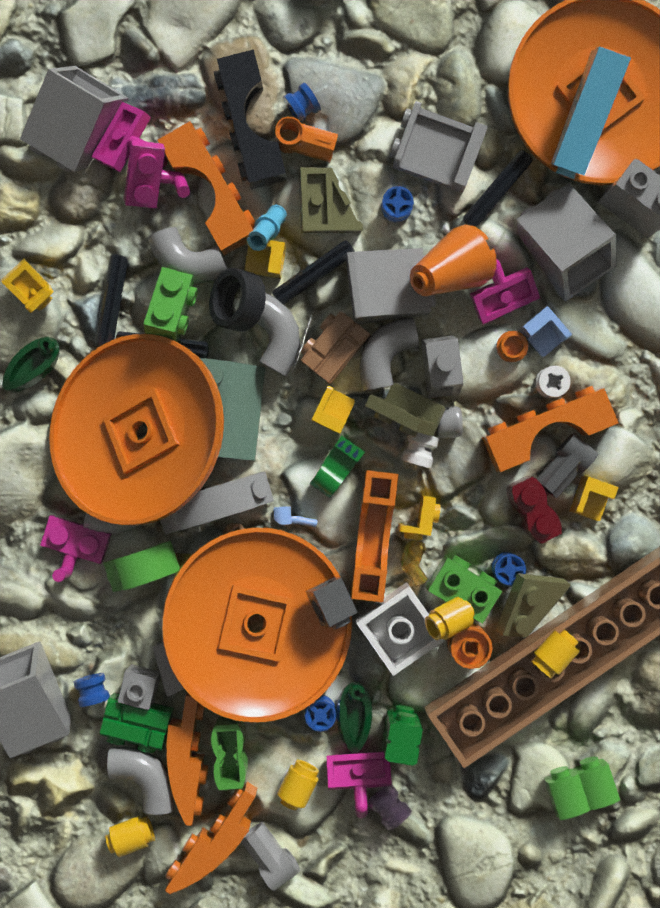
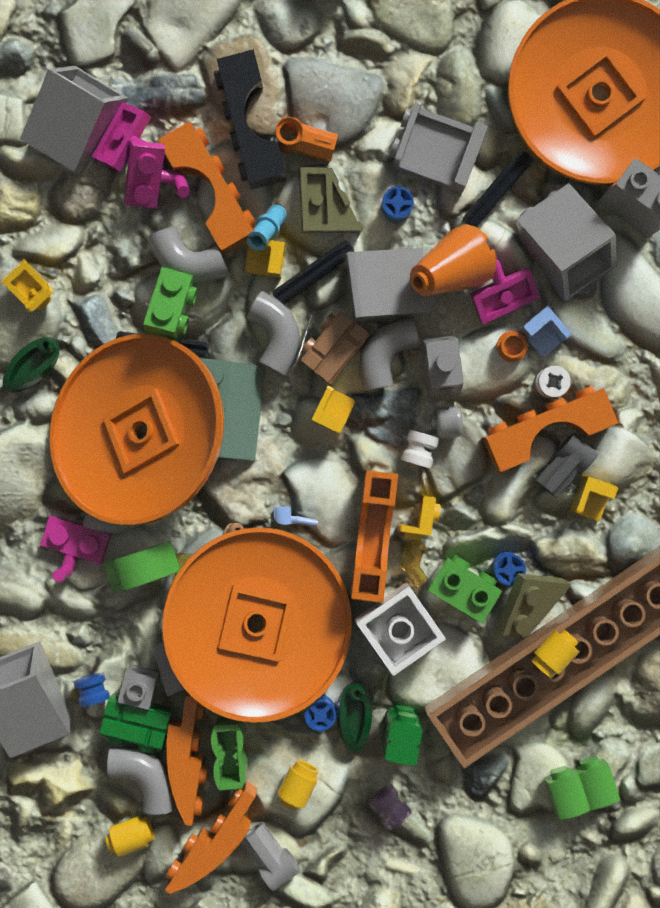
(111, 299): black axle -> none
(220, 502): light grey arch -> none
(251, 303): black tyre -> none
(302, 102): blue wheel -> none
(332, 603): dark grey brick -> none
(336, 466): green leg -> none
(358, 773): dark pink plate -> none
(409, 409): olive bracket -> none
(449, 619): yellow brick -> none
(470, 647): orange wheel -> none
(537, 517): dark red brick -> none
(589, 111): medium azure slope -> none

